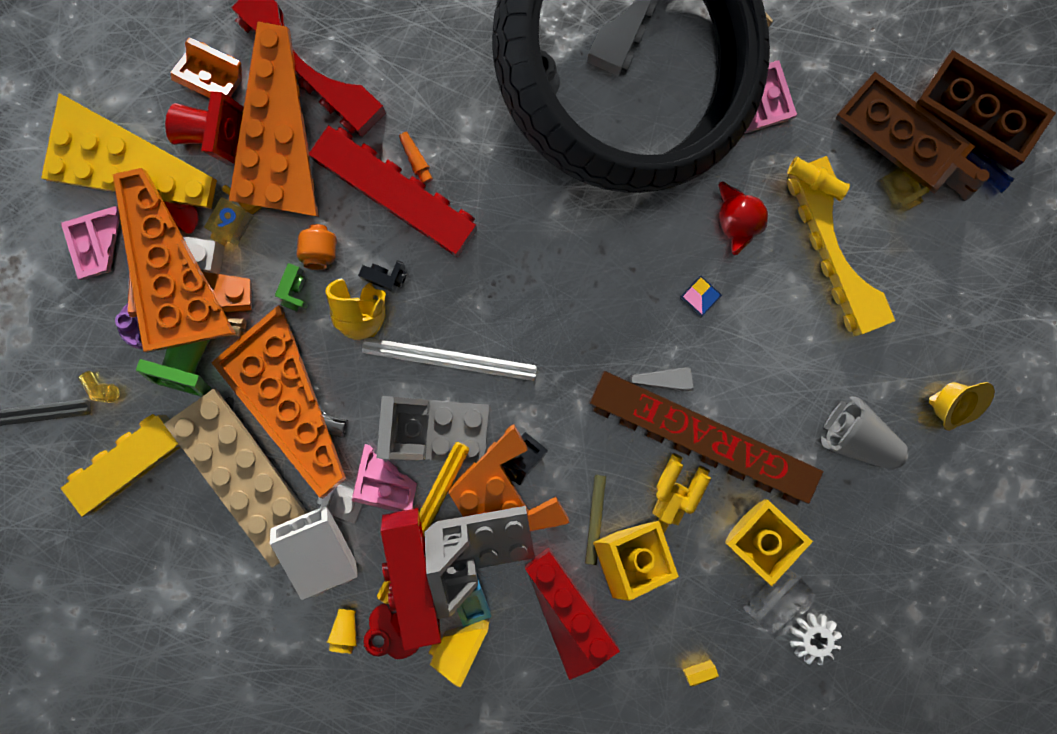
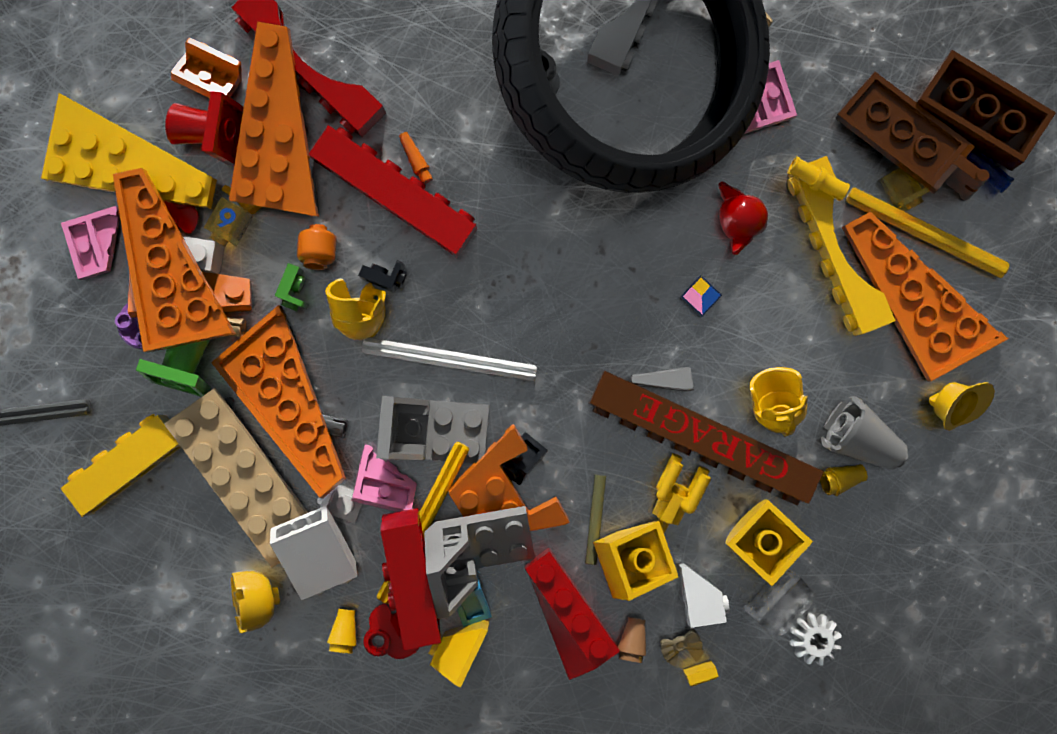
(97, 391): clear yellow arm -> none
(253, 600): none -> yellow cylinder
(633, 641): none -> medium nougat cone
(691, 642): none -> dark tan piece
(701, 599): none -> white slope
(779, 399): none -> yellow helmet
(840, 479): none -> yellow cone
(926, 309): none -> orange wing
(927, 232): none -> yellow axle

